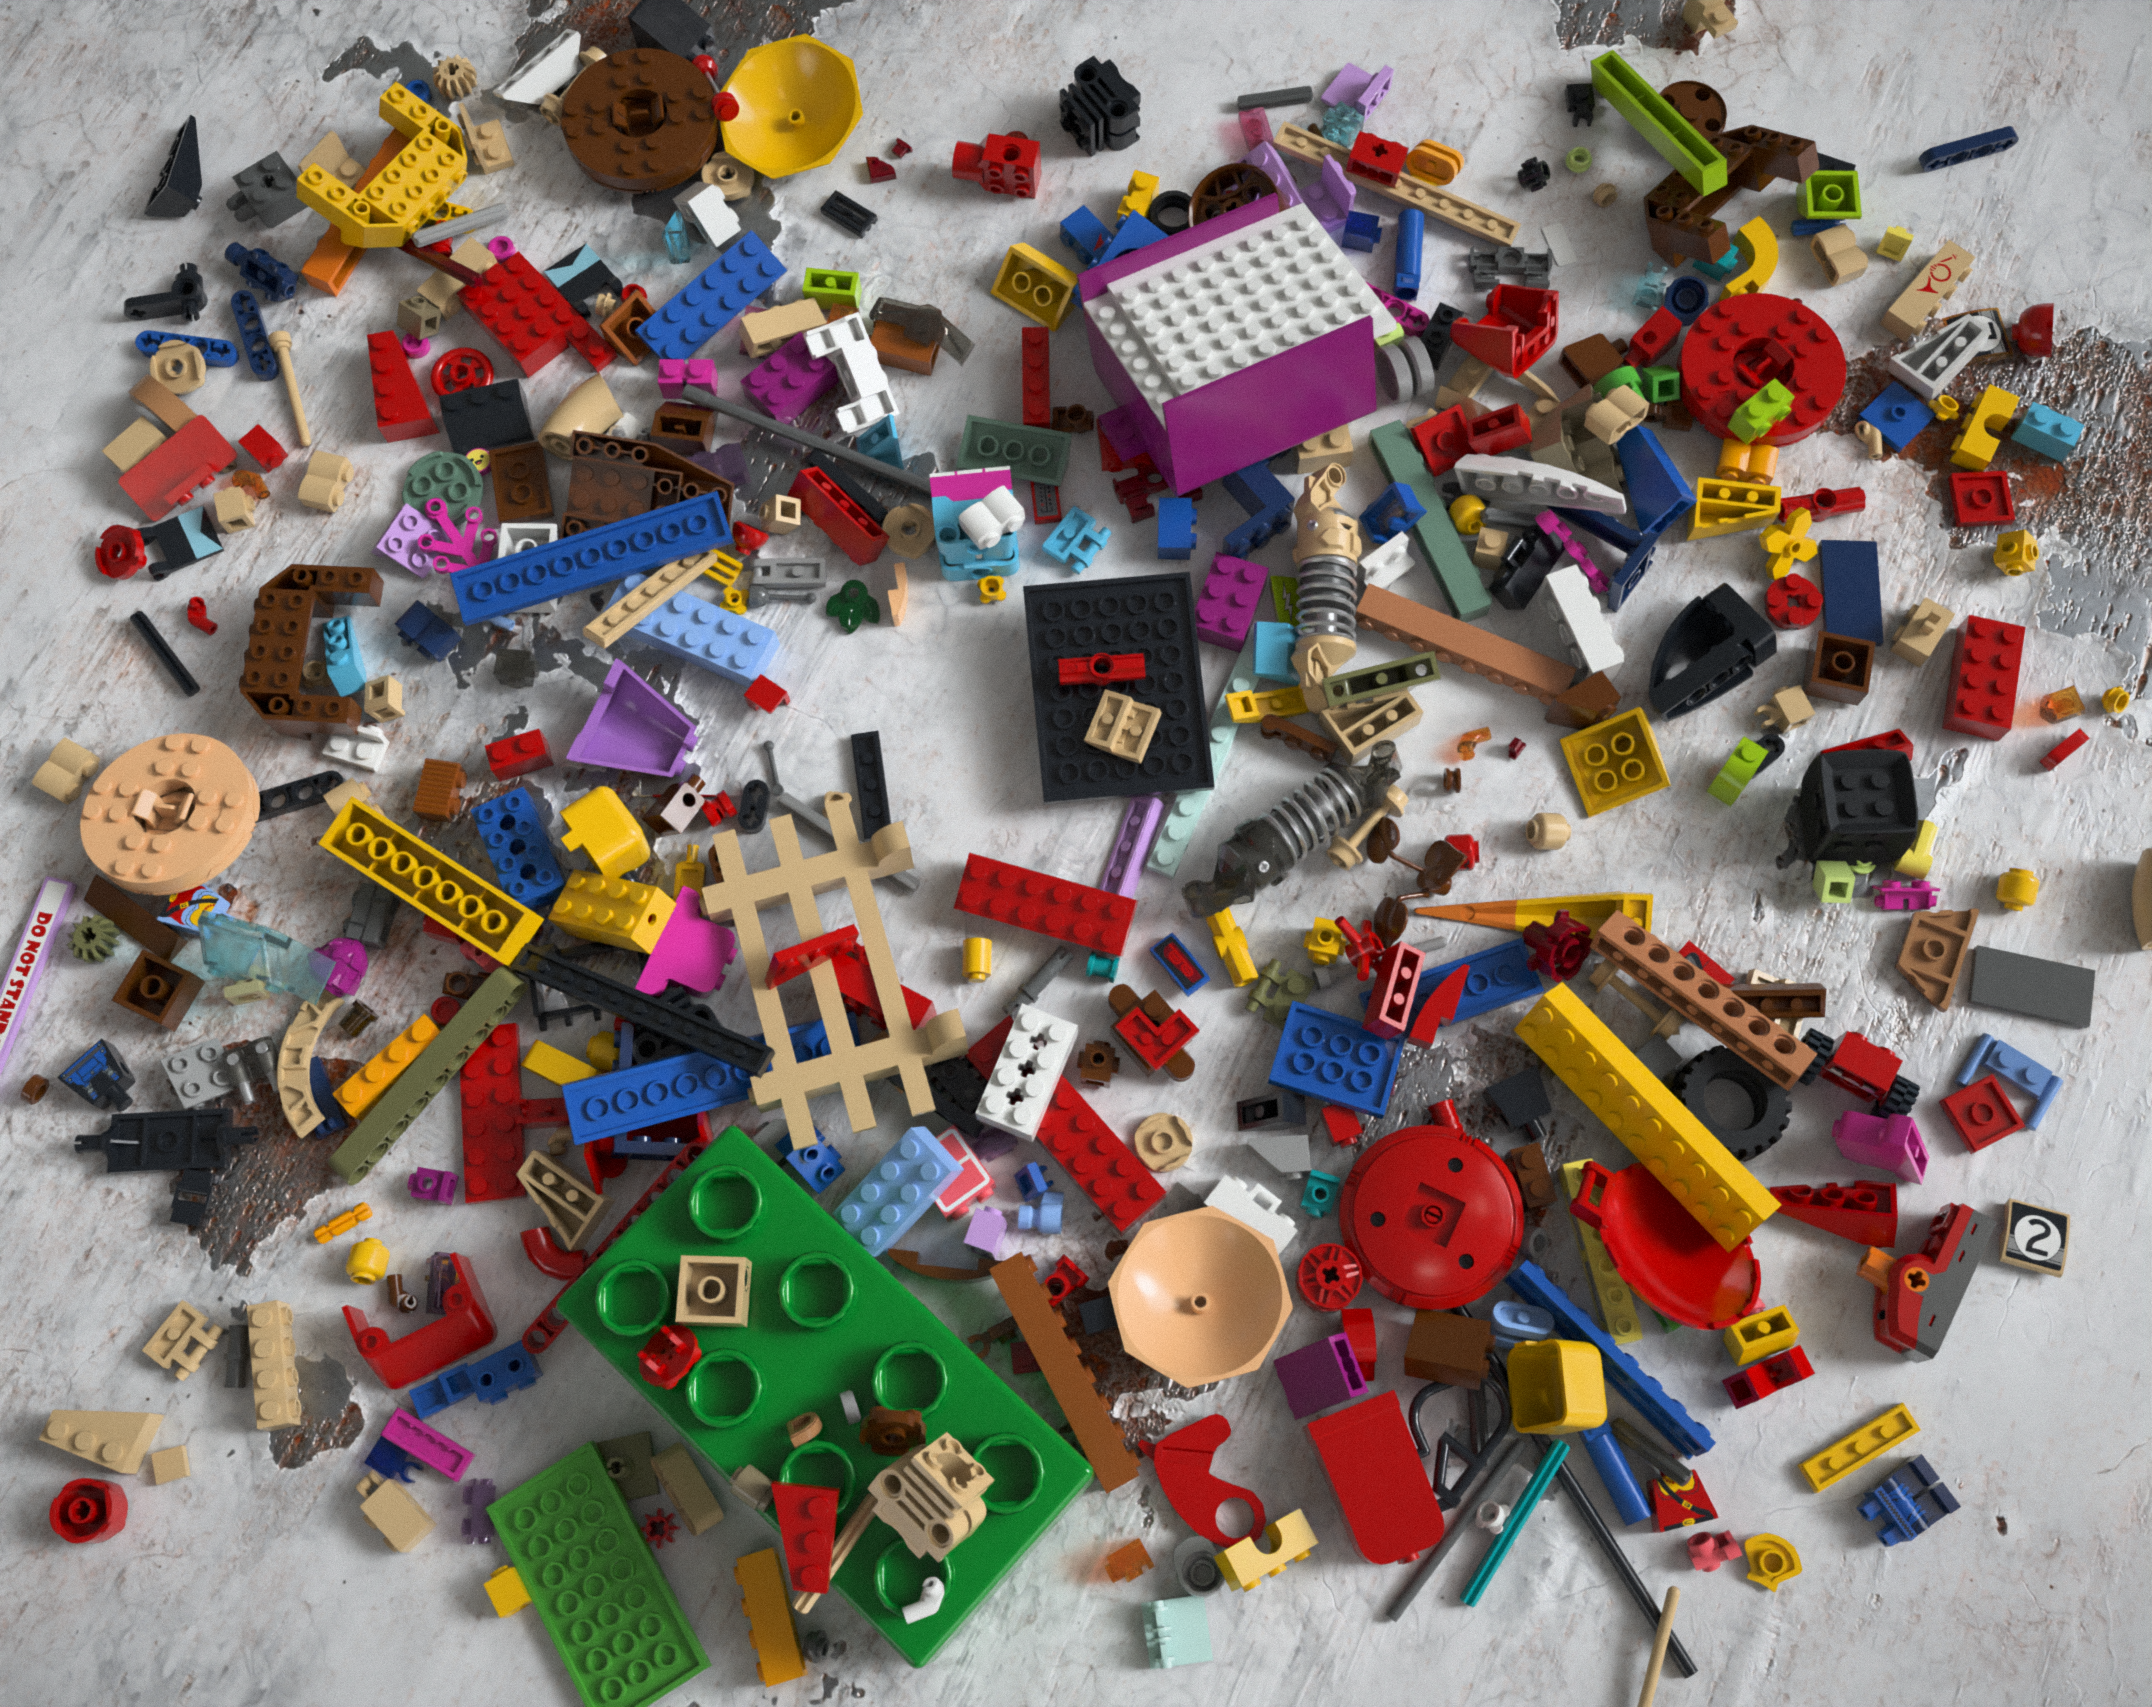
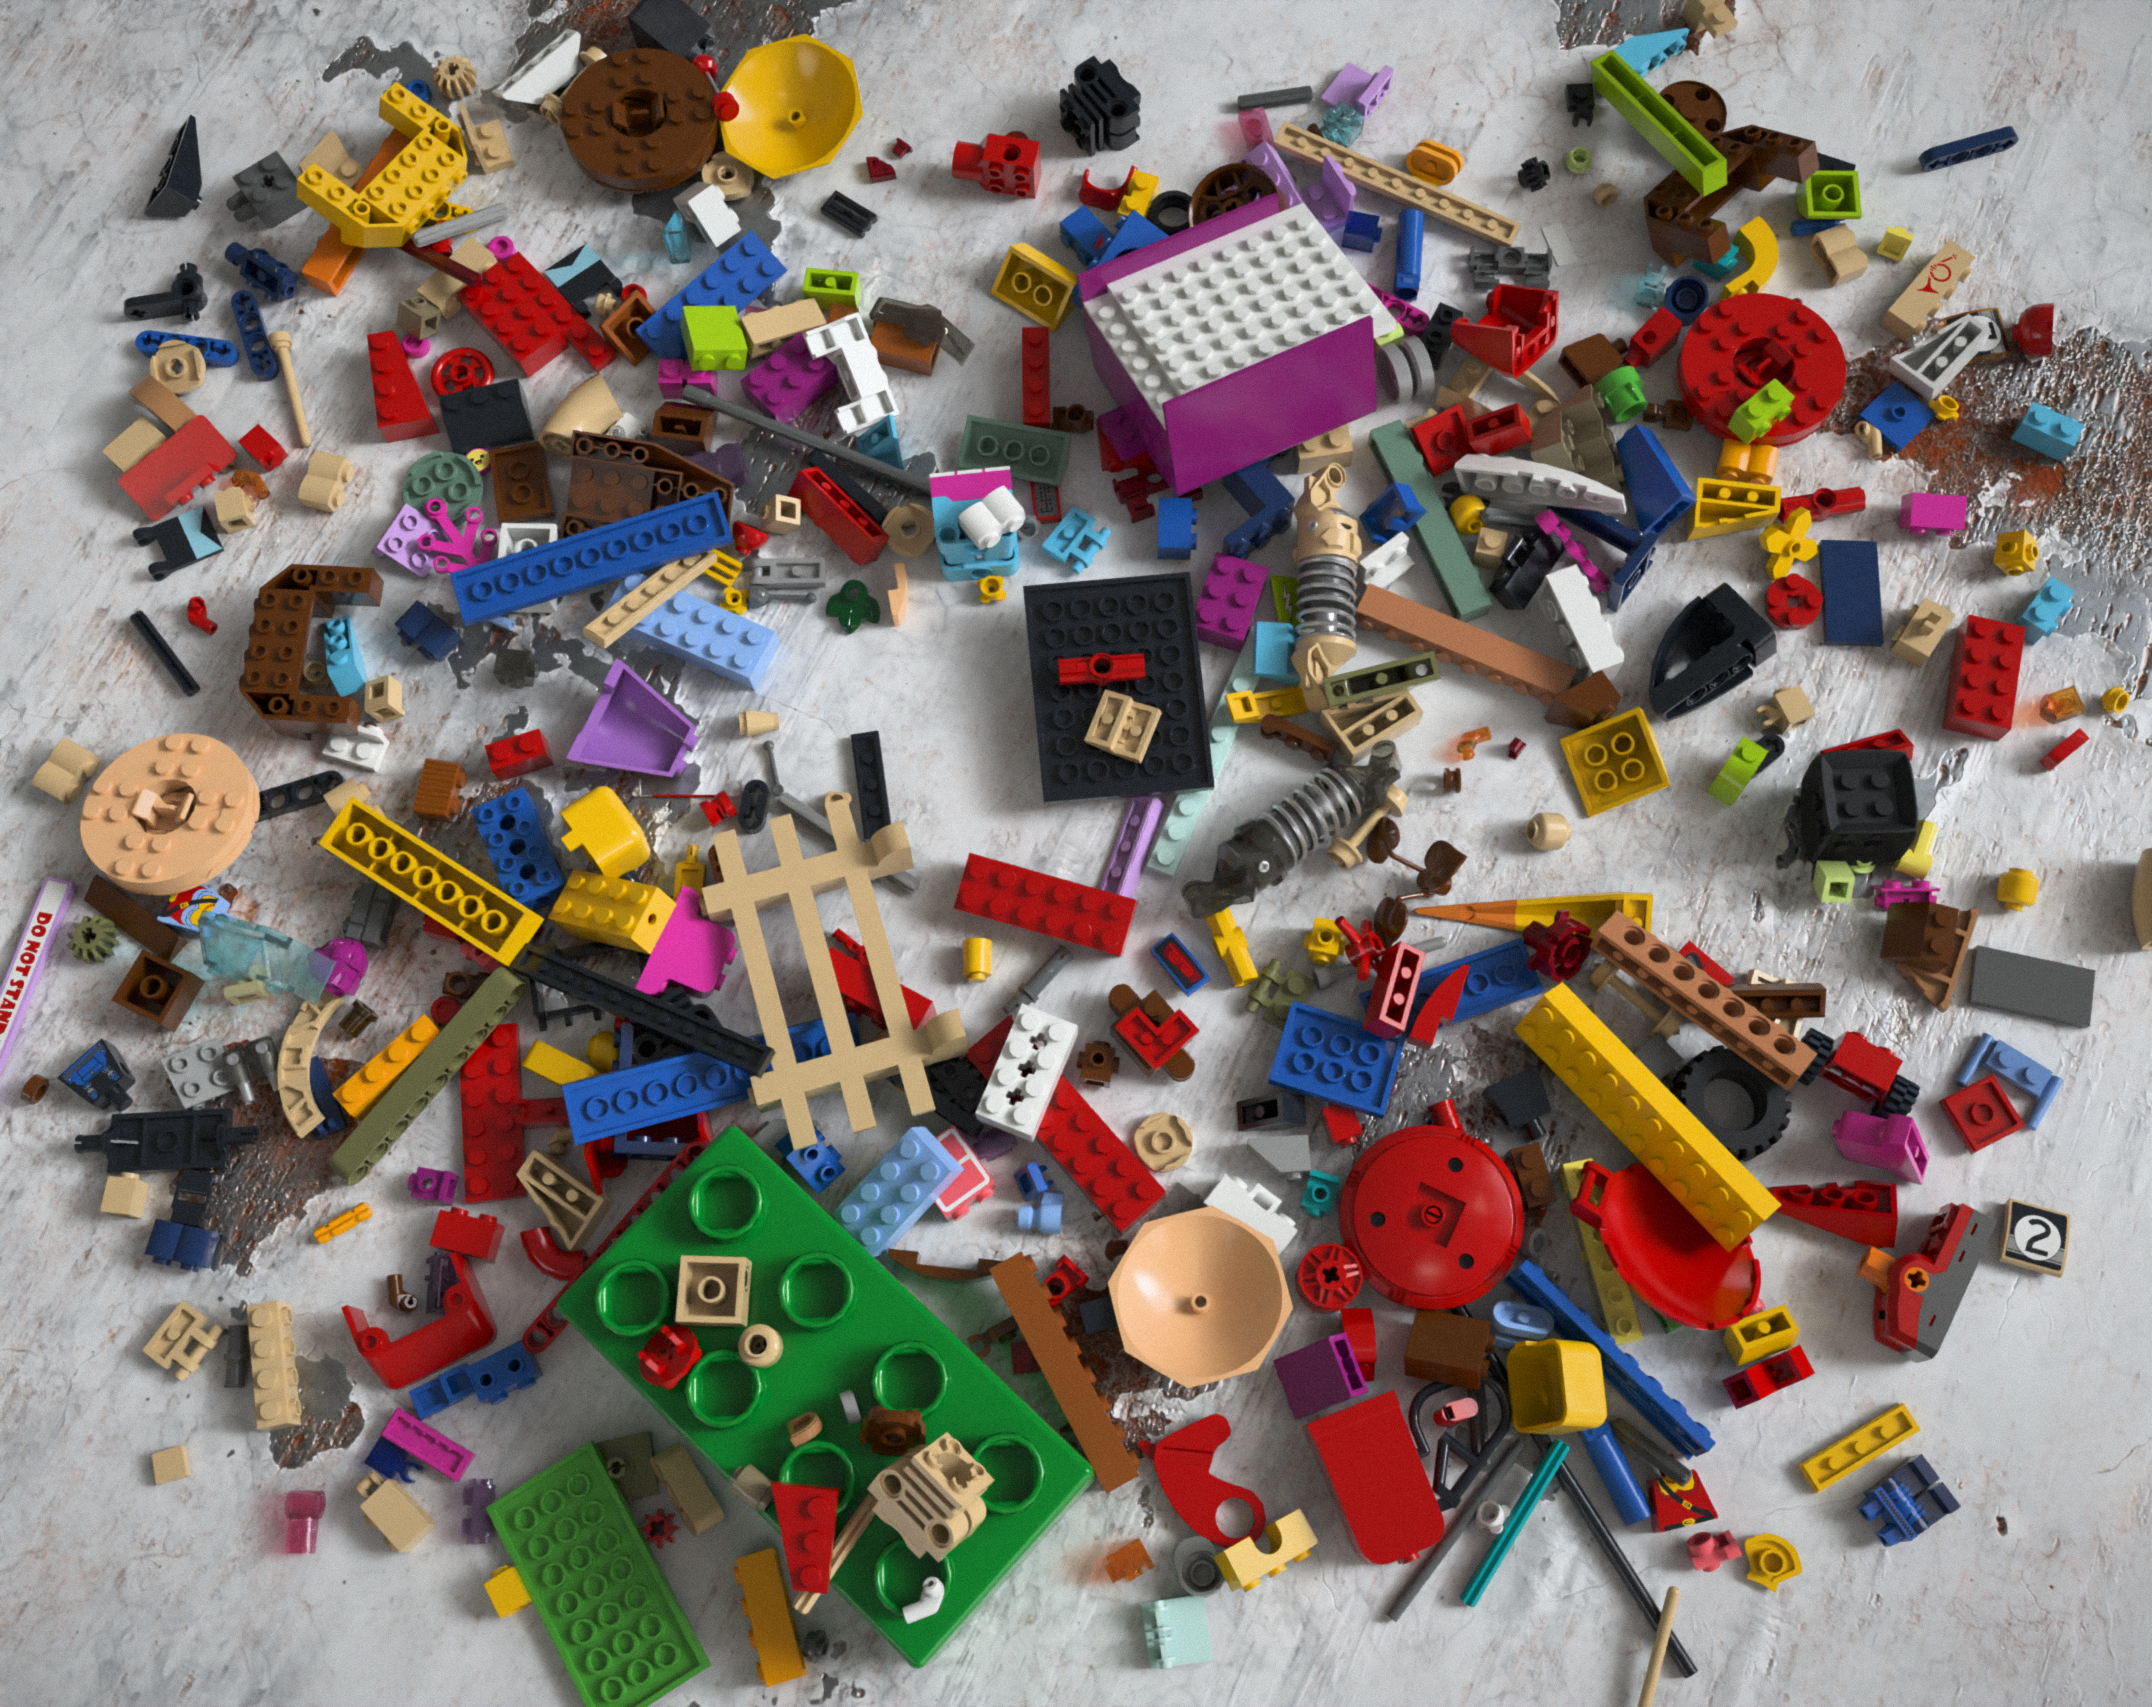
(103, 1437): tan wedge -> none
(107, 1511): red brick -> none
(124, 1196): none -> tan brick
(131, 557): red plate -> none
(182, 1244): none -> dark blue brick
(303, 1511): none -> clear pink piece
(367, 1261): yellow head -> none
(467, 1235): none -> red brick
(676, 807): reddish brown torso -> none
(713, 338): none -> lime brick
(756, 1336): none -> tan head
(757, 722): none -> tan cone
(766, 695): red panel -> none
(809, 954): red wing -> none
(986, 1232): lavender brick -> none
(1032, 530): none -> light grey plate
(1102, 198): none -> red helmet
(1102, 967): teal bush -> none
(1377, 159): red brick -> none
(1455, 1412): none -> piece
(1465, 844): red head -> none
(1616, 414): tan brick -> none
(1652, 50): none -> medium azure slope
(1660, 383): bright green brick -> none
(1838, 668): reddish brown brick -> none
(1919, 935): none -> reddish brown slope
(1933, 513): none -> dark pink brick
(1976, 446): yellow arch -> none
(1981, 498): red tile -> none
(2044, 608): none -> medium azure brick

